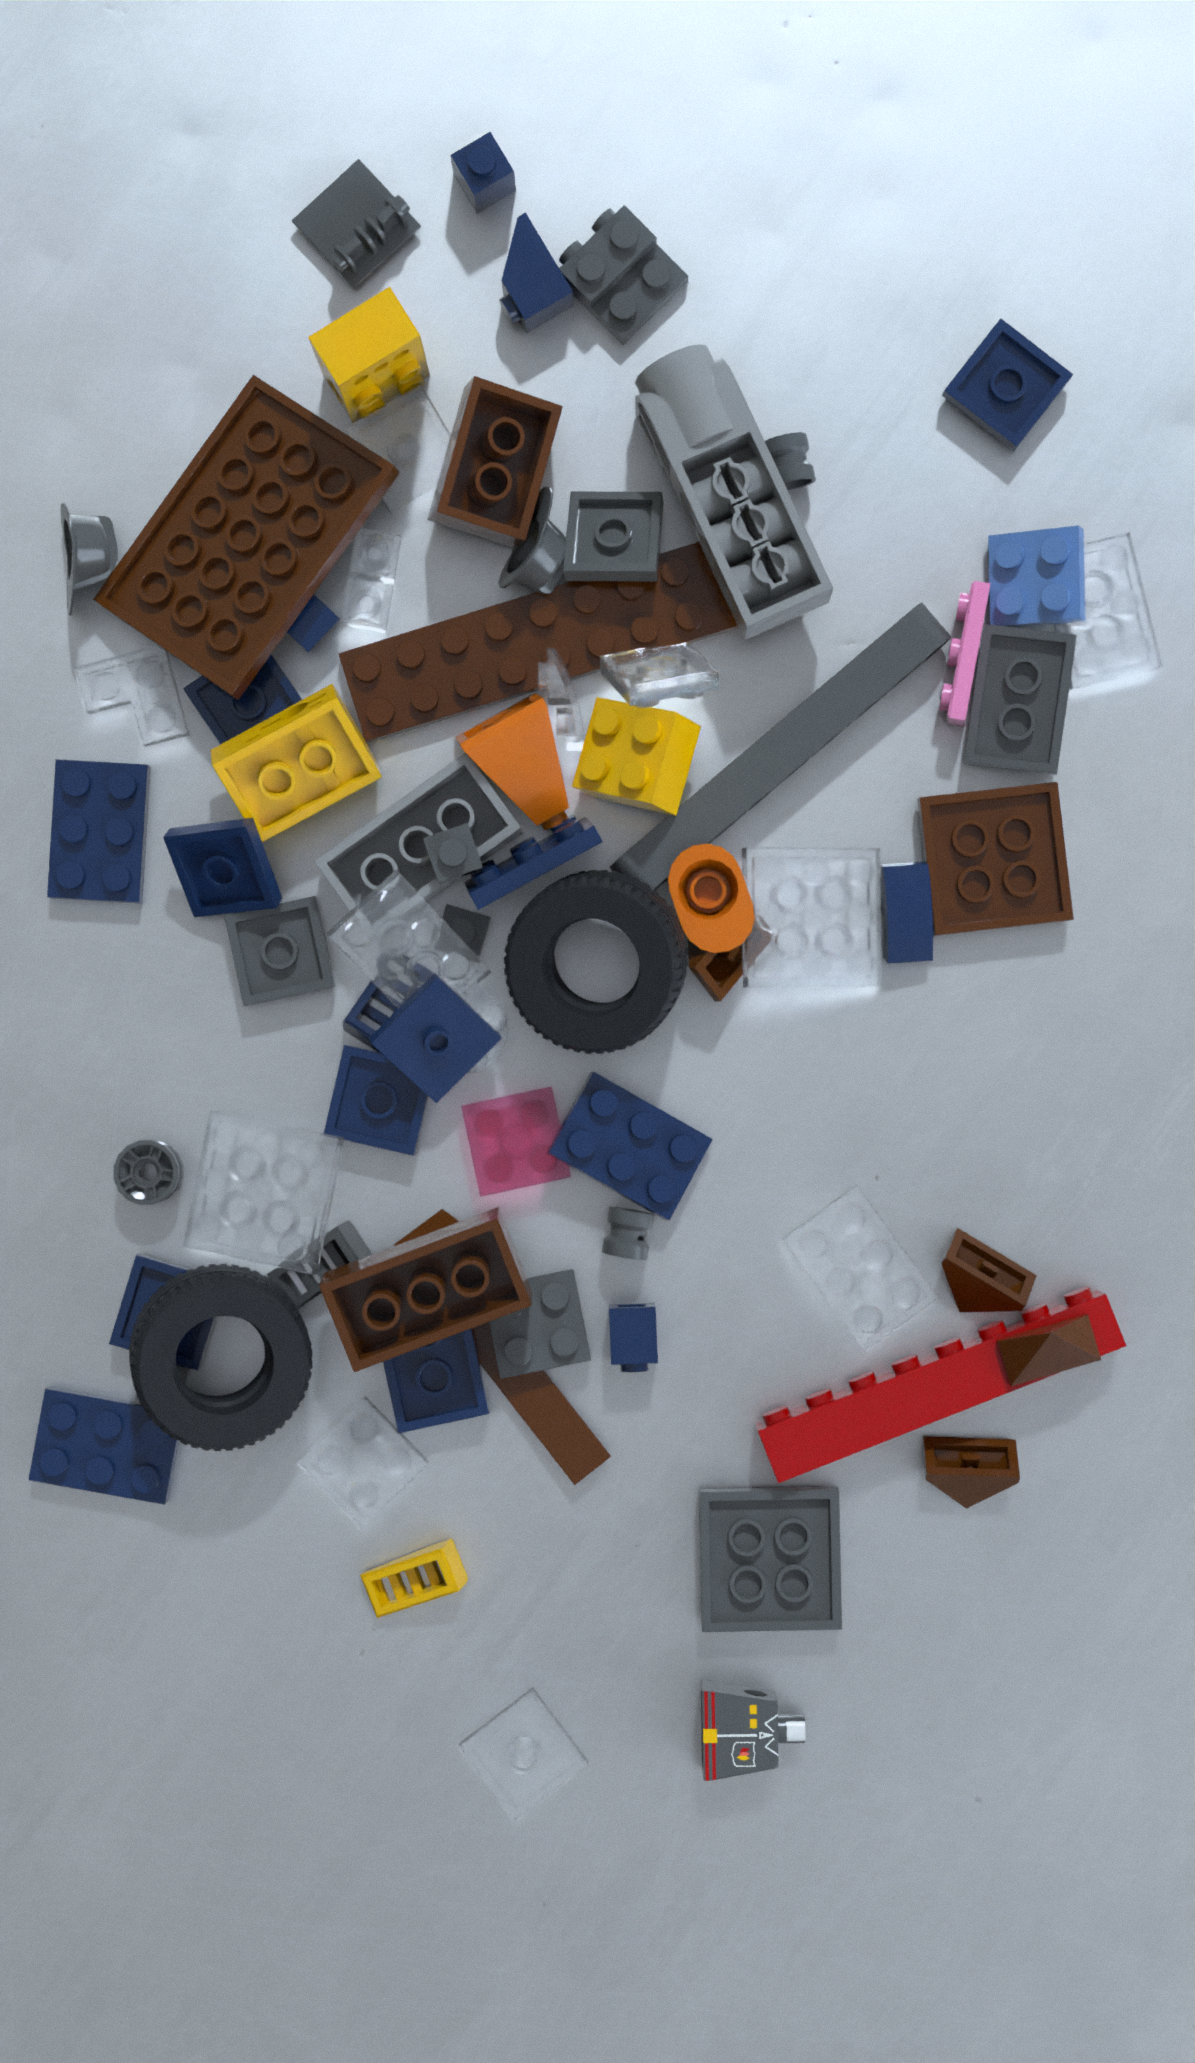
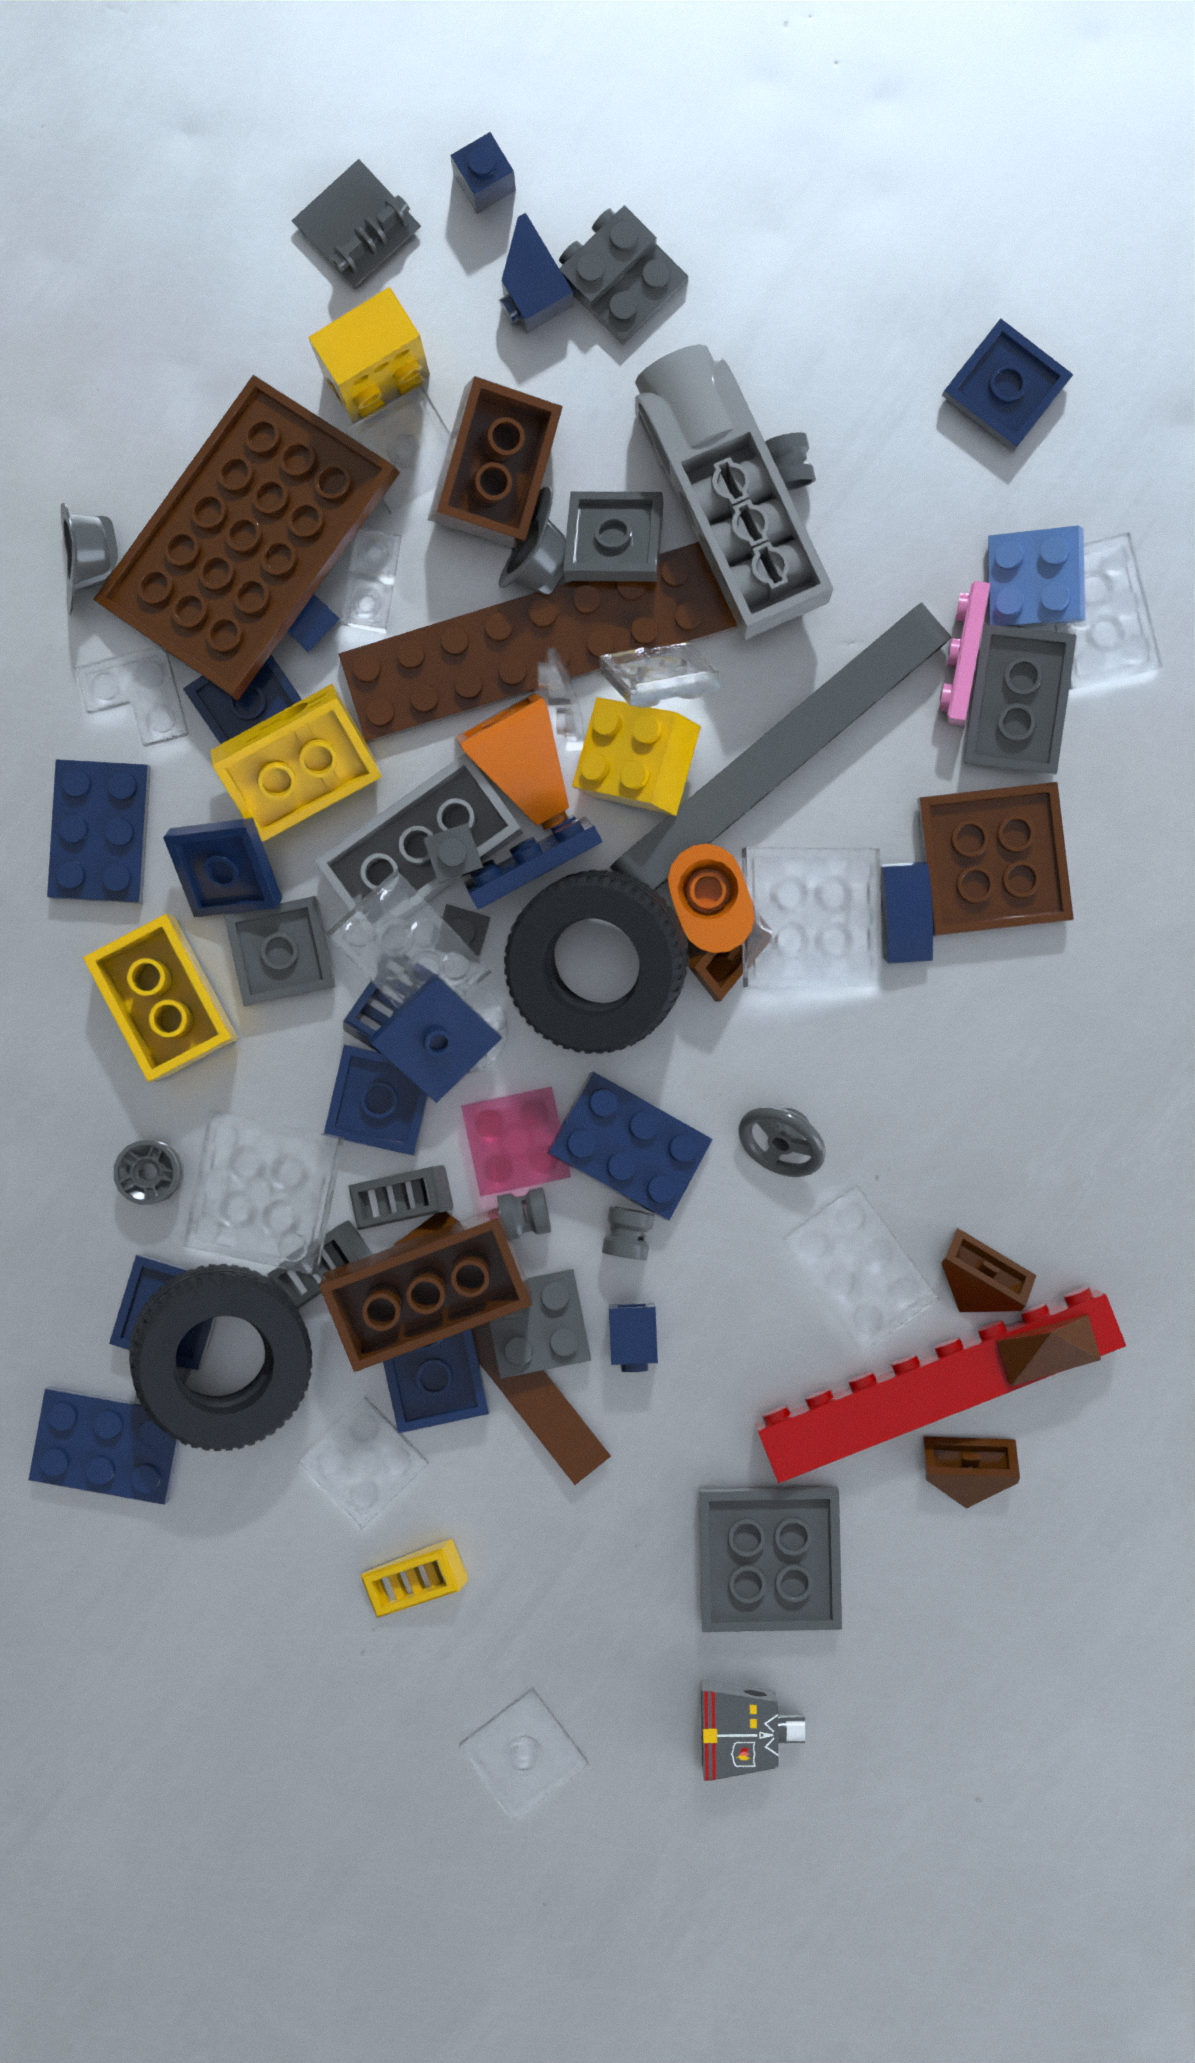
(160, 998): none -> yellow brick
(437, 1188): none -> dark grey slope
(514, 1214): none -> dark grey wheel
(786, 1134): none -> dark grey piece

